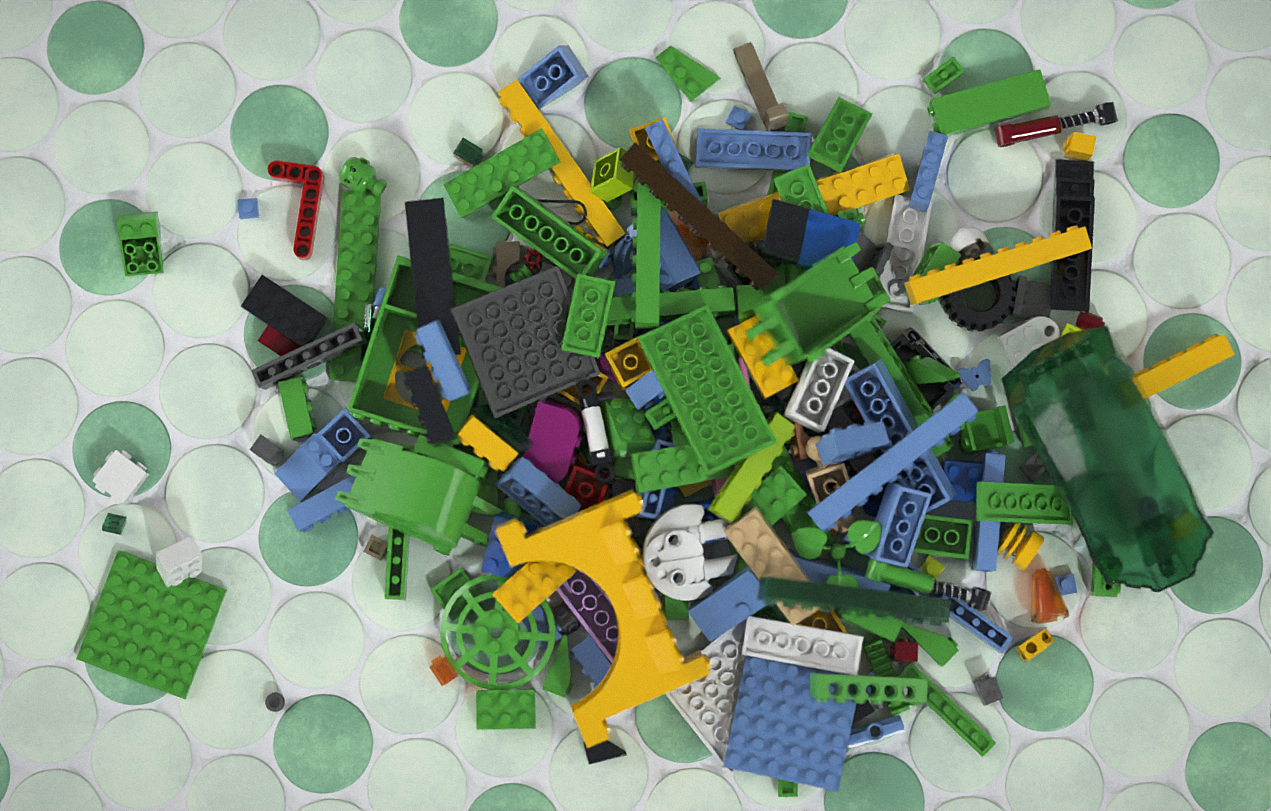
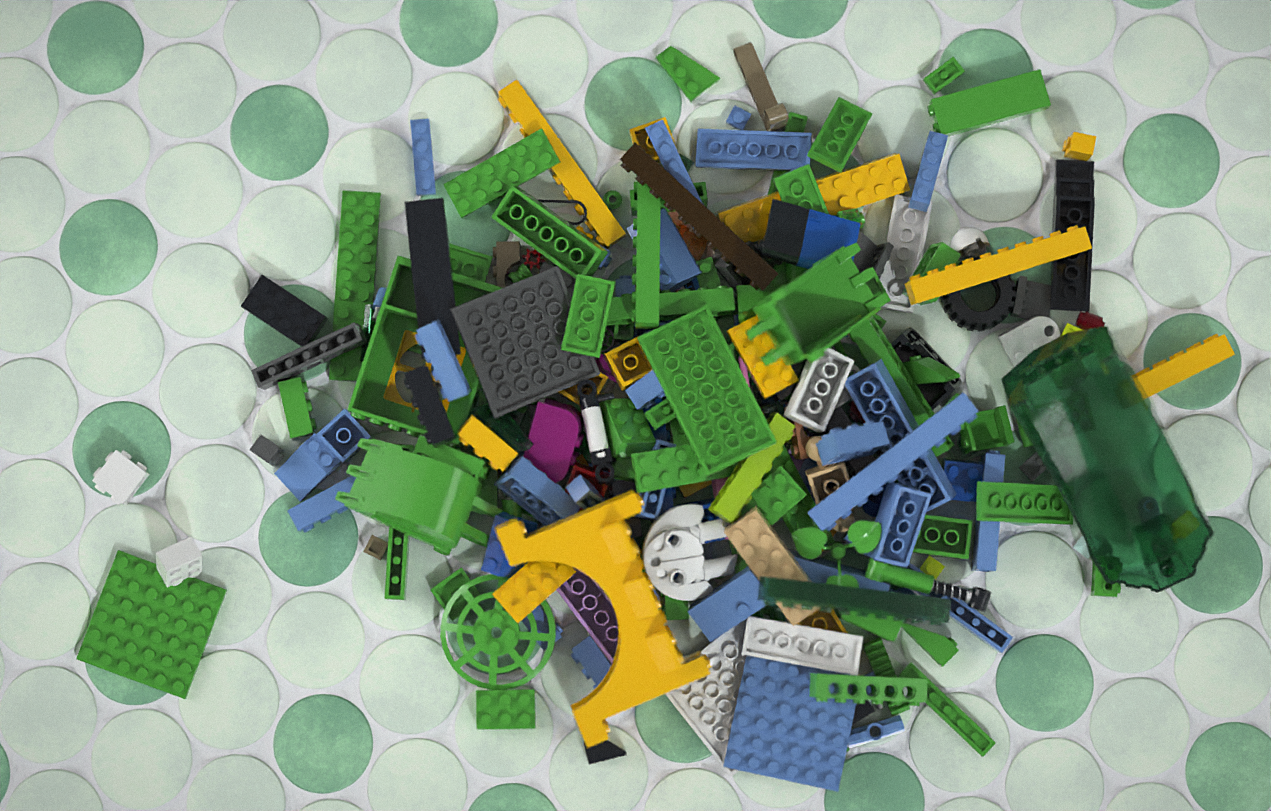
(114, 523): clear green plate -> none
(140, 243): bright green slope -> none
(248, 208): medium blue plate -> none
(275, 702): flat silver plate -> none
(277, 342): dark red slope -> none
(306, 203): red beam -> none
(360, 176): bright green piece -> none
(423, 157): none -> medium blue plate
(443, 670): clear orange brick -> none
(468, 153): clear green brick -> none
(553, 76): medium blue slope -> none
(560, 674): bright green slope -> none
(566, 618): dark grey bracket -> none
(584, 493): none -> medium blue slope
(610, 178): lime brick -> none
(623, 256): medium blue hat -> none
(787, 788): bright green plate -> none
(904, 650): dark red brick -> none
(983, 372): medium blue animal -> none
(988, 690): flat silver brick -> none
(1011, 134): piece -> none
(1020, 545): yellow wheel -> none
(1034, 645): yellow leg -> none
(1046, 598): clear orange cone -> none
(1066, 584): medium blue plate -> none

